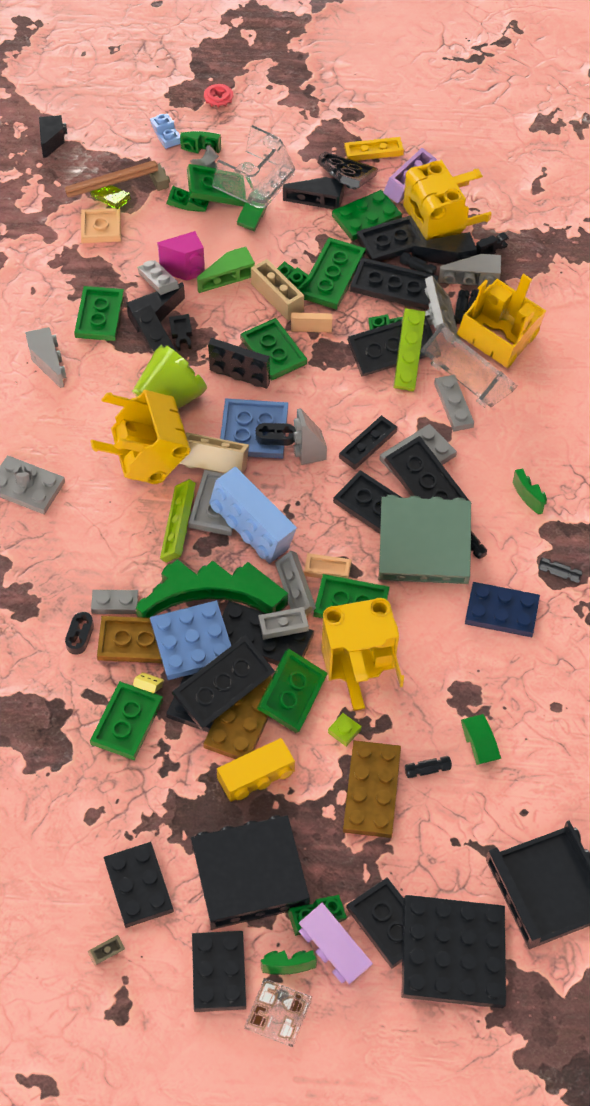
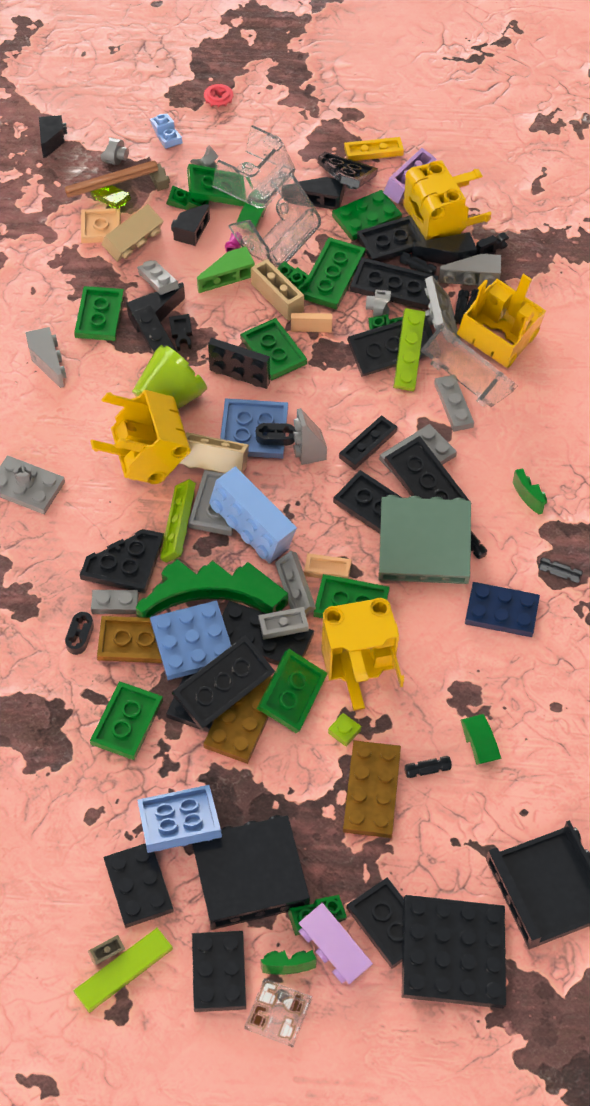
(115, 152): none -> light grey piece
(123, 970): none -> lime tile
(125, 562): none -> black plate
(132, 233): none -> tan brick
(148, 682): light yellow tile -> none
(179, 818): none -> medium blue plate
(182, 256): dark pink slope -> none
(191, 224): none -> black slope
(197, 140): green slope -> none
(232, 243): none -> dark pink pin
(256, 770): yellow brick -> none
(296, 226): none -> clear windscreen
(379, 302): none -> light grey piece

